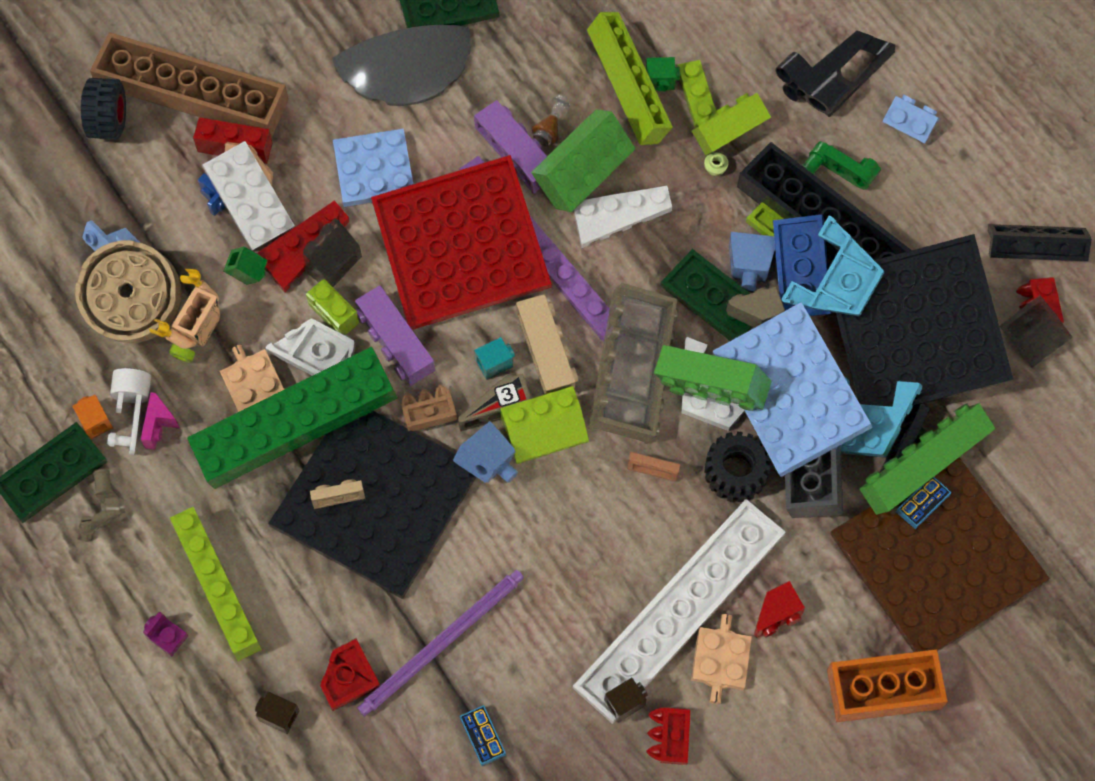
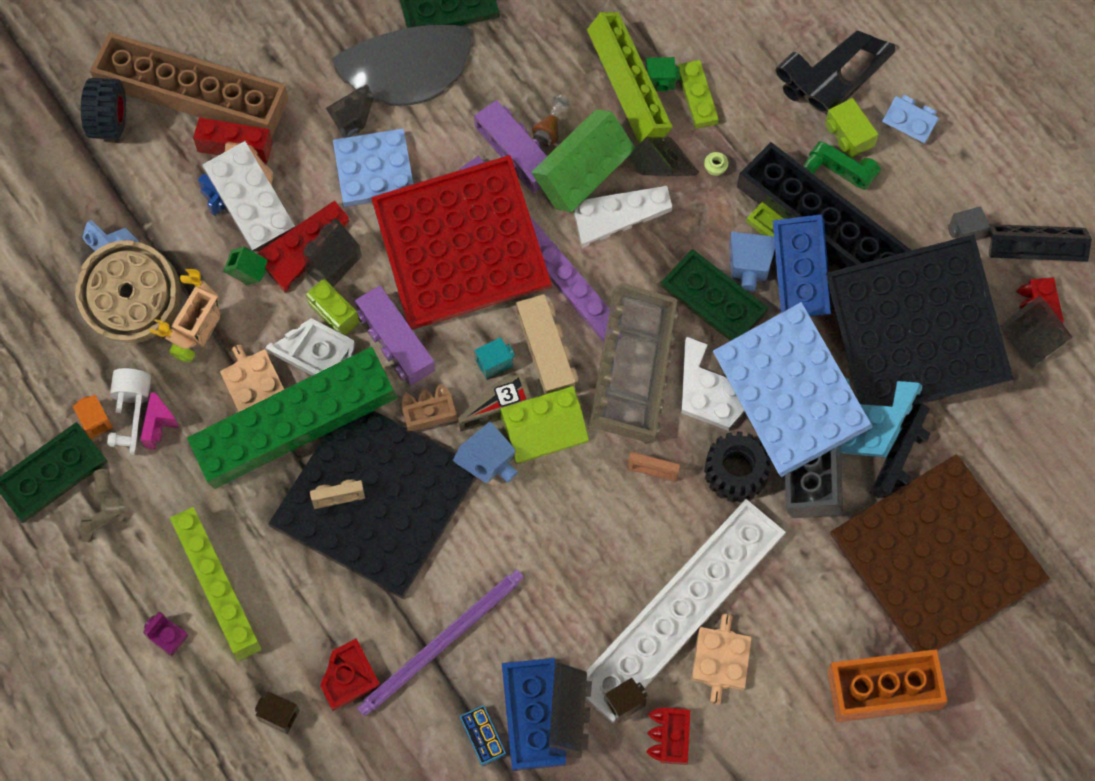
(351, 111): none -> clear smoke slope
(528, 711): none -> blue plate
(569, 712): none -> clear smoke slope
(661, 158): none -> clear smoke slope
(713, 378): bright green brick -> none
(730, 122): lime brick -> none
(756, 307): dark tan slope -> none
(779, 608): red slope -> none
(848, 280): medium azure wing -> none
(851, 128): none -> lime brick
(923, 502): tile -> none
(926, 458): bright green brick -> none
(969, 222): none -> dark grey brick

